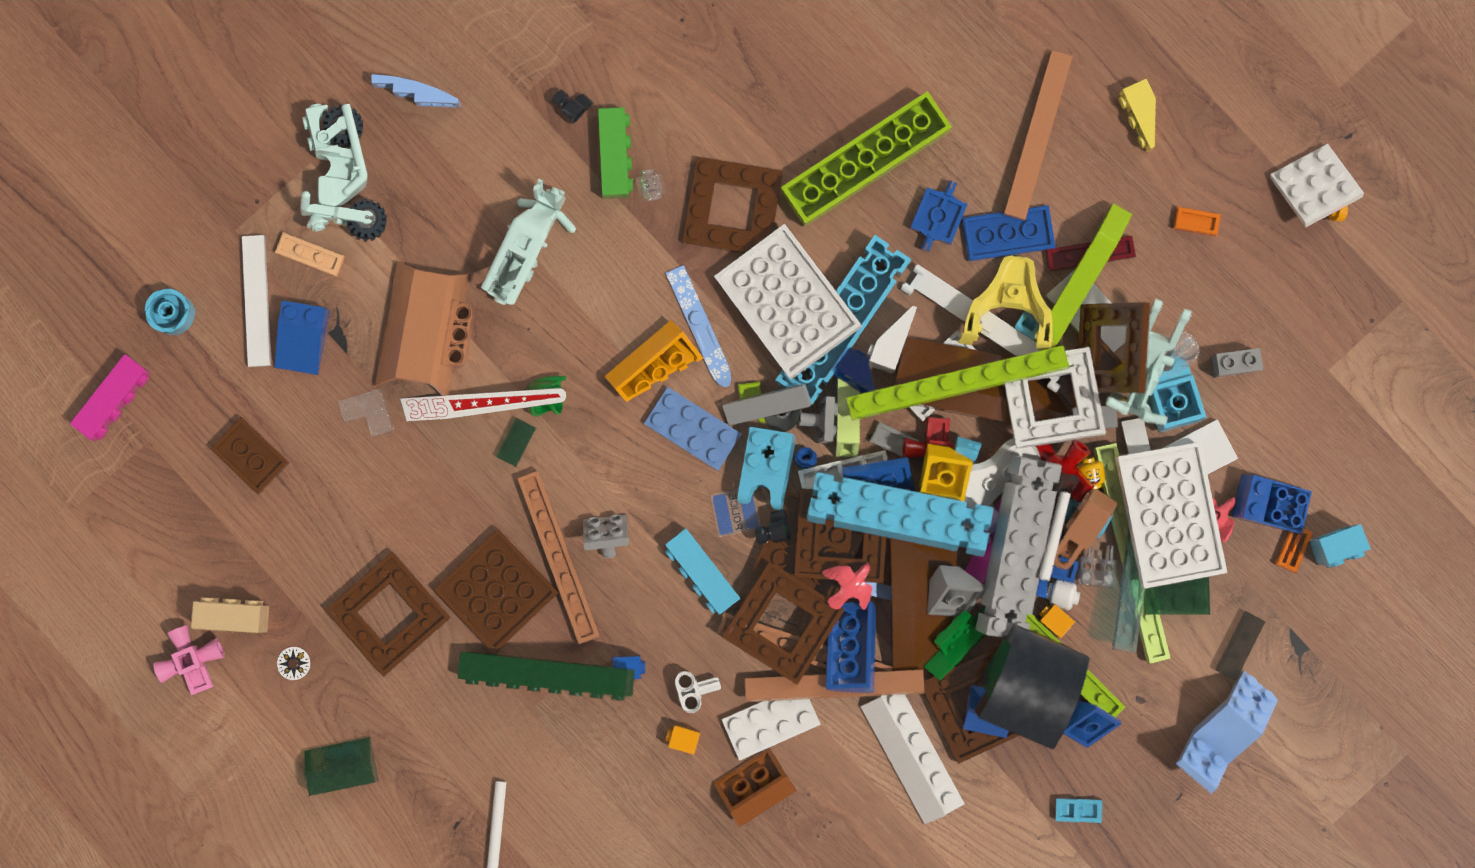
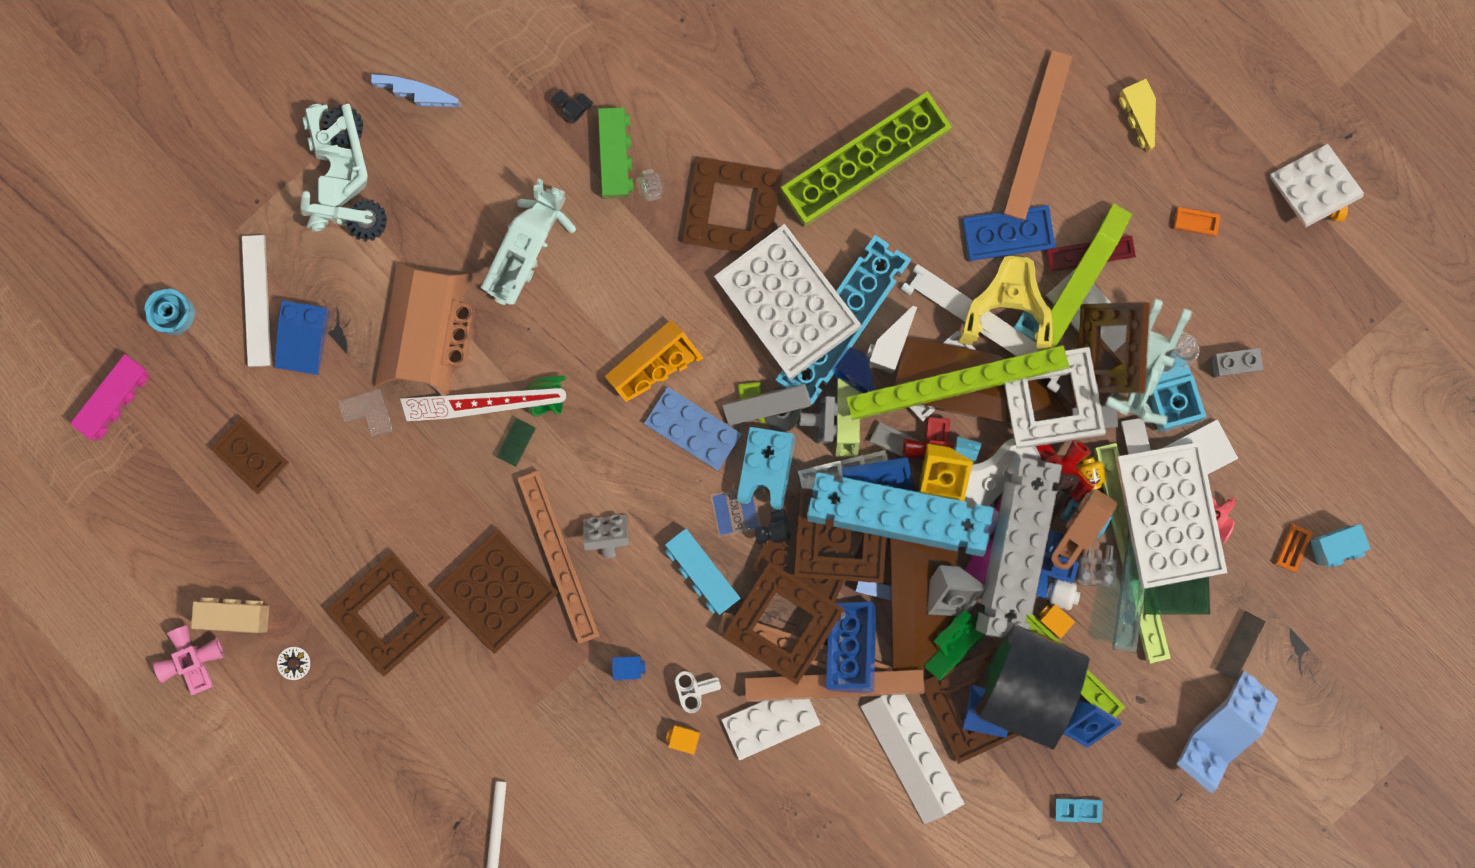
(309, 254): light nougat tile -> none
(340, 766): clear green slope -> none
(547, 674): dark green brick -> none
(700, 325): light blue piece -> none
(754, 787): dark orange slope -> none
(805, 453): blue plate -> none
(851, 585): coral animal -> none
(938, 216): blue plate -> none
(1054, 536): white piece -> none
(1271, 503): blue slope -> none

